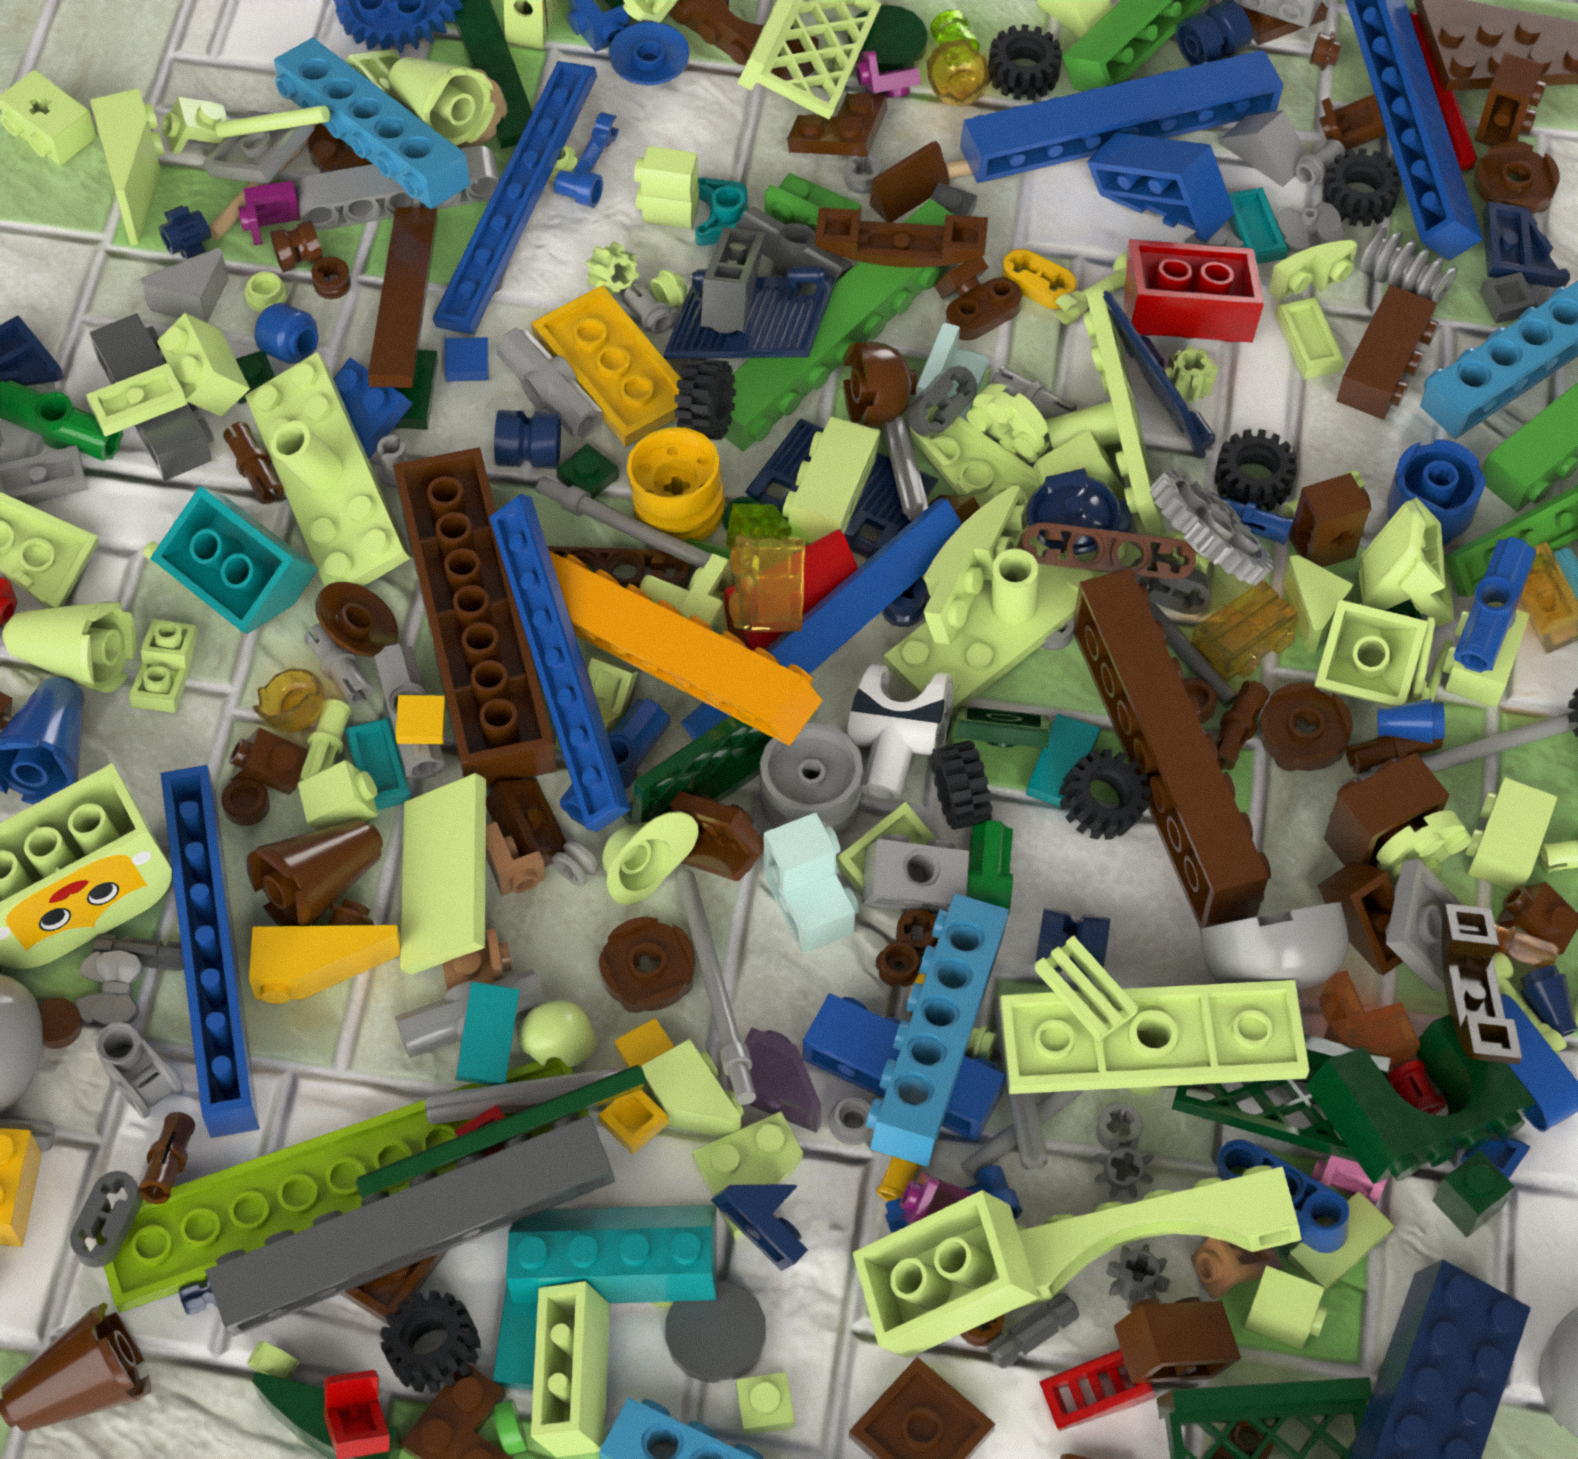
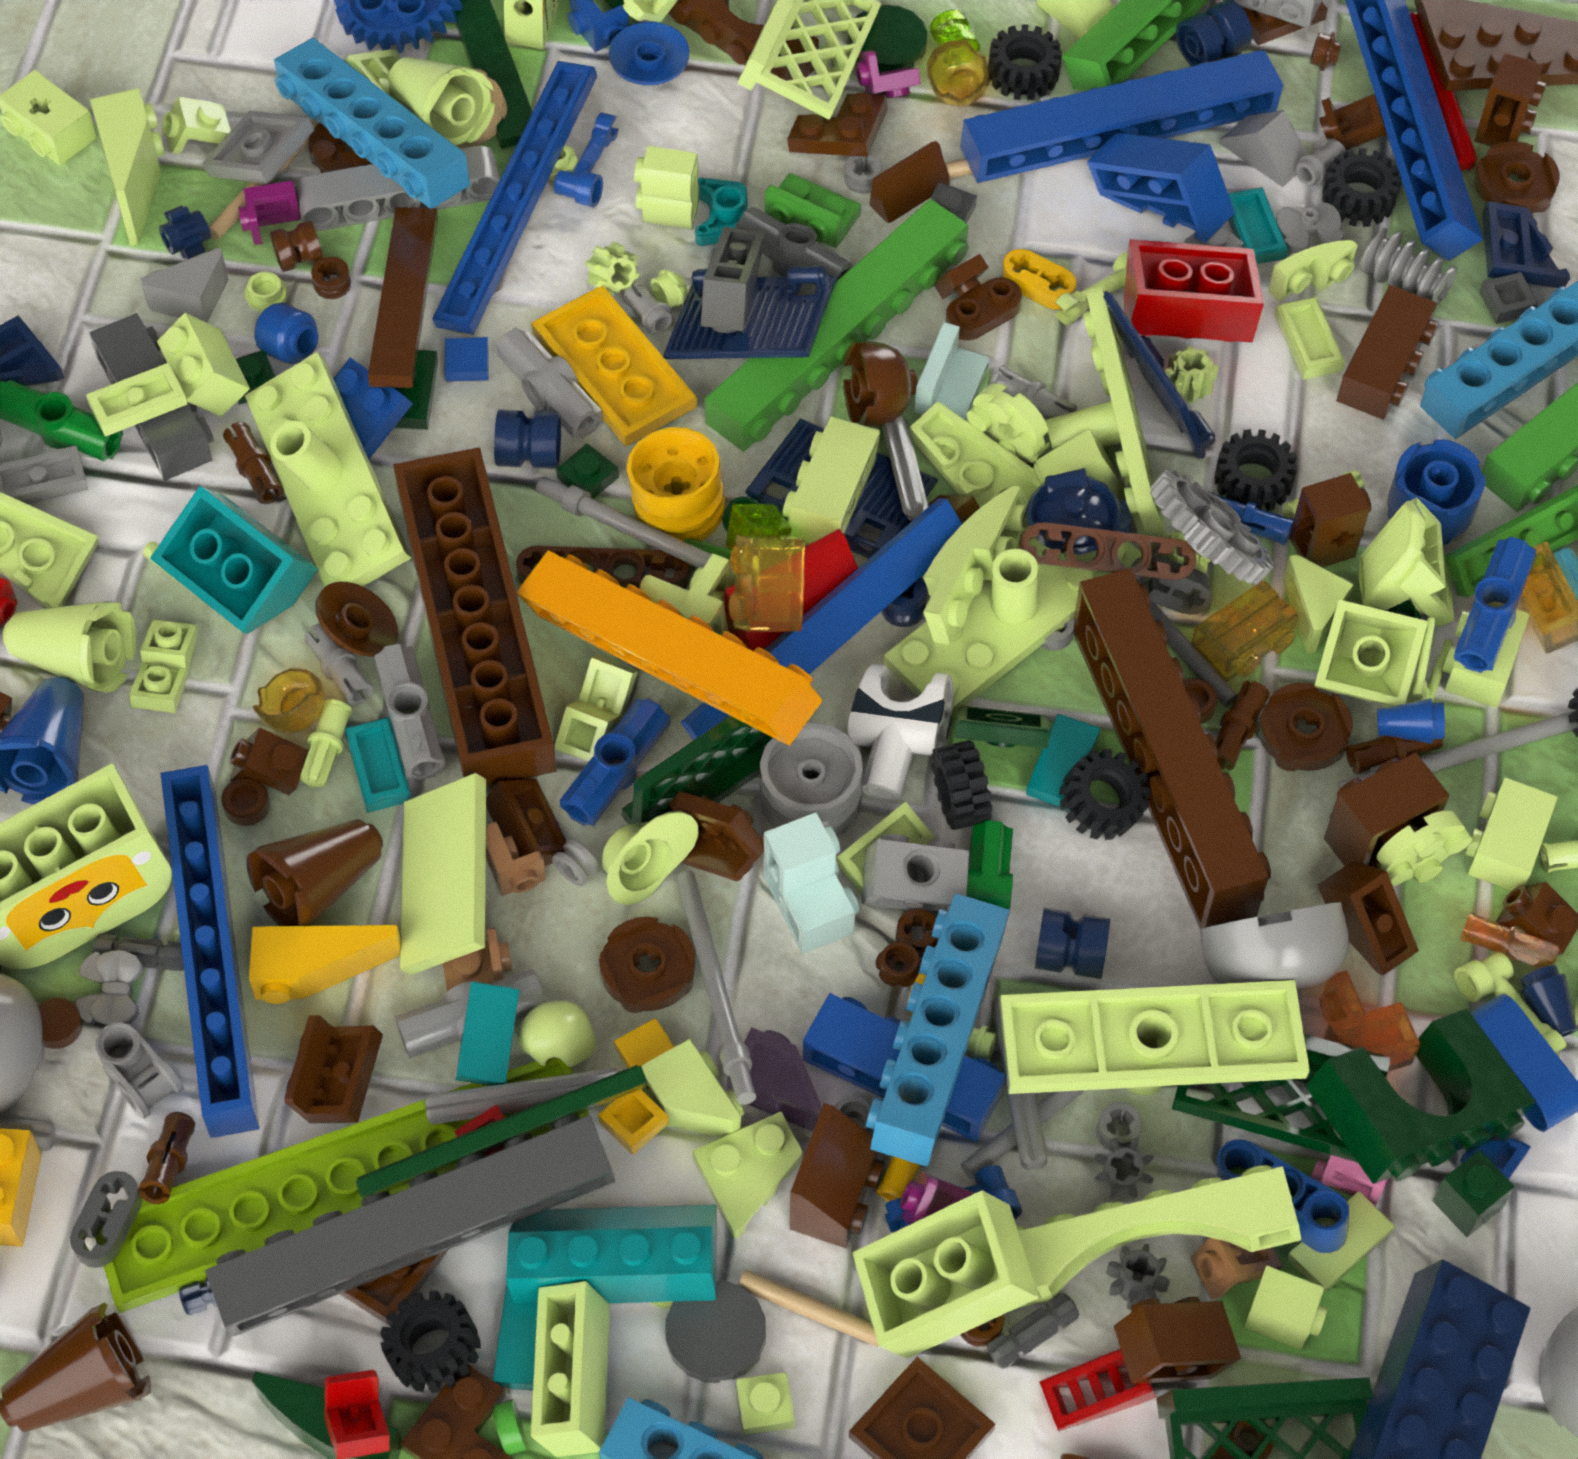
(272, 121): yellowish green bar -> none
(272, 1361): yellowish green axle -> none
(332, 1071): none -> reddish brown bracket
(338, 796): yellowish green brick -> none
(350, 914): reddish brown plate -> none
(390, 452): light grey pin -> none
(420, 719): yellow tile -> none
(559, 664): blue tile -> none
(706, 397): black tyre -> none
(752, 1213): dark blue slope -> none
(808, 1307): none -> tan bar
(834, 1179): none -> reddish brown slope
(901, 243): reddish brown slope -> none
(936, 395): dark grey beam -> none
(1099, 976): yellowish green tile -> none
(1414, 1087): red bush -> none
(1417, 921): light grey plate -> none
(1473, 987): dark brown slope -> none

